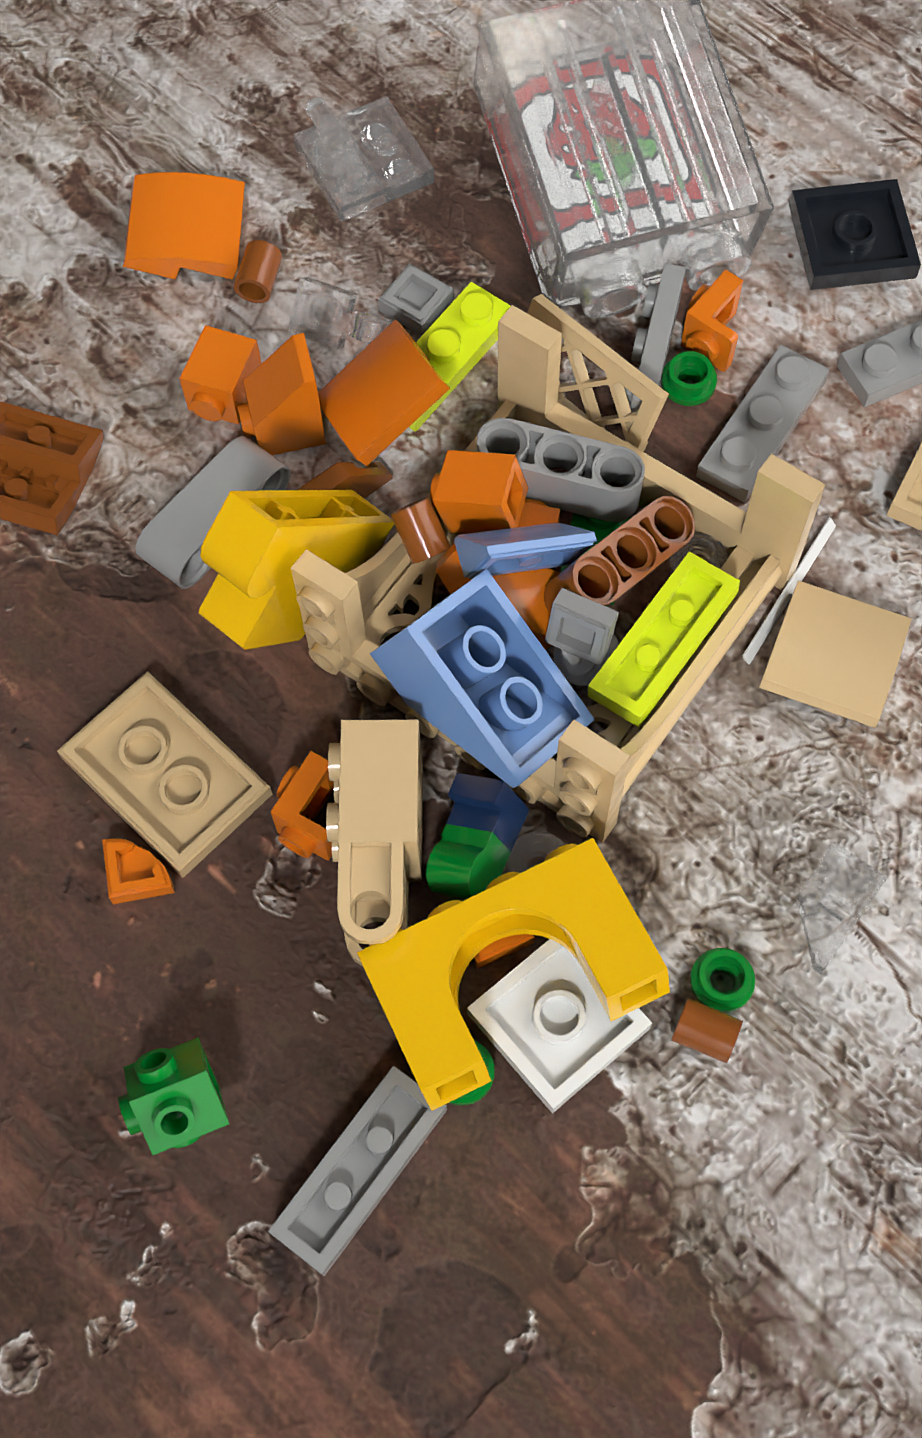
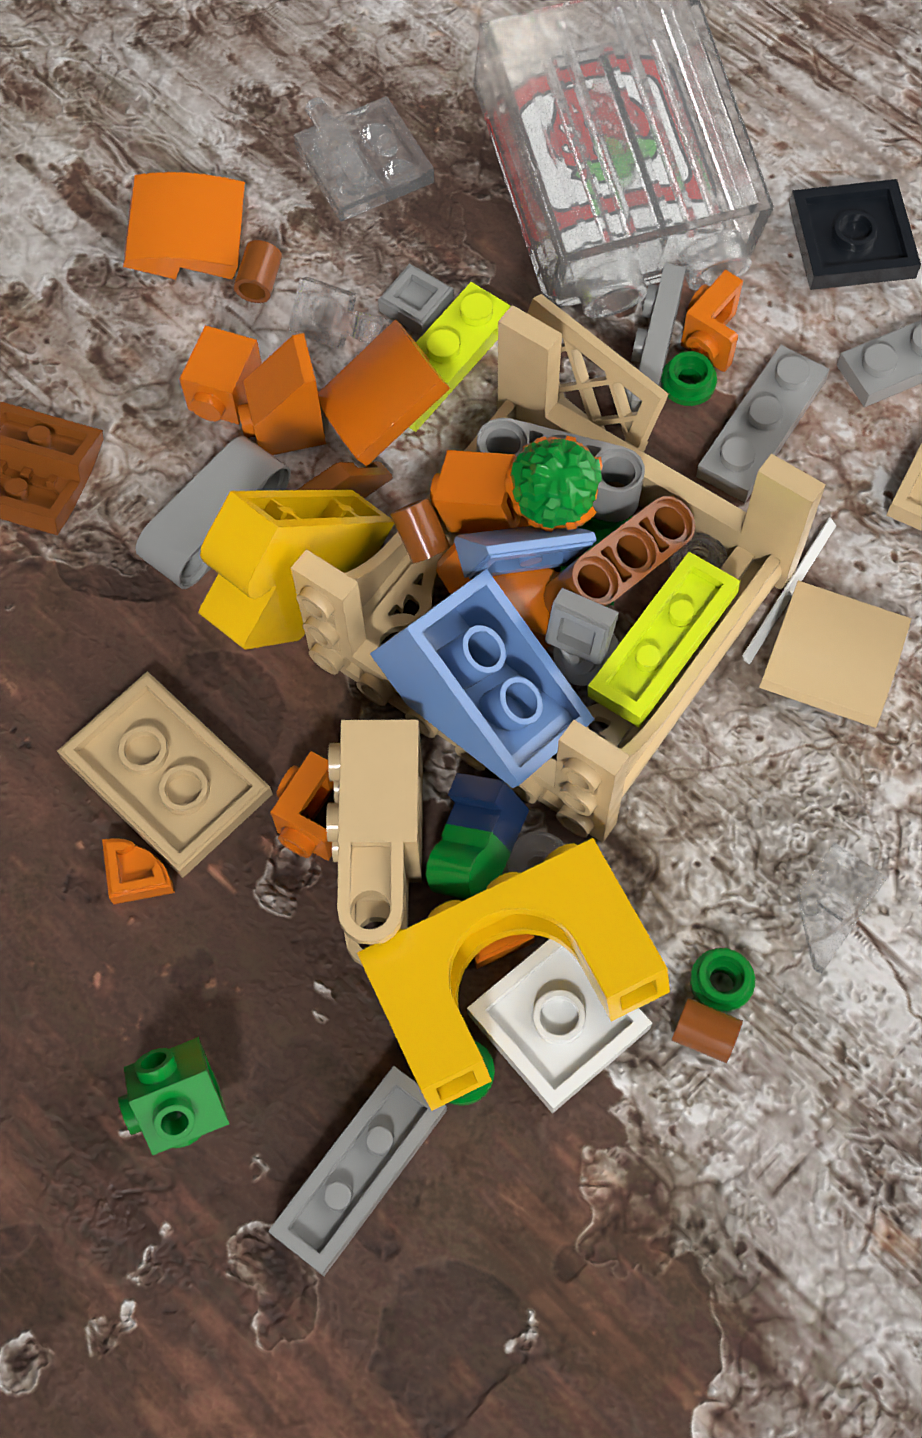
(554, 483): none -> green piece

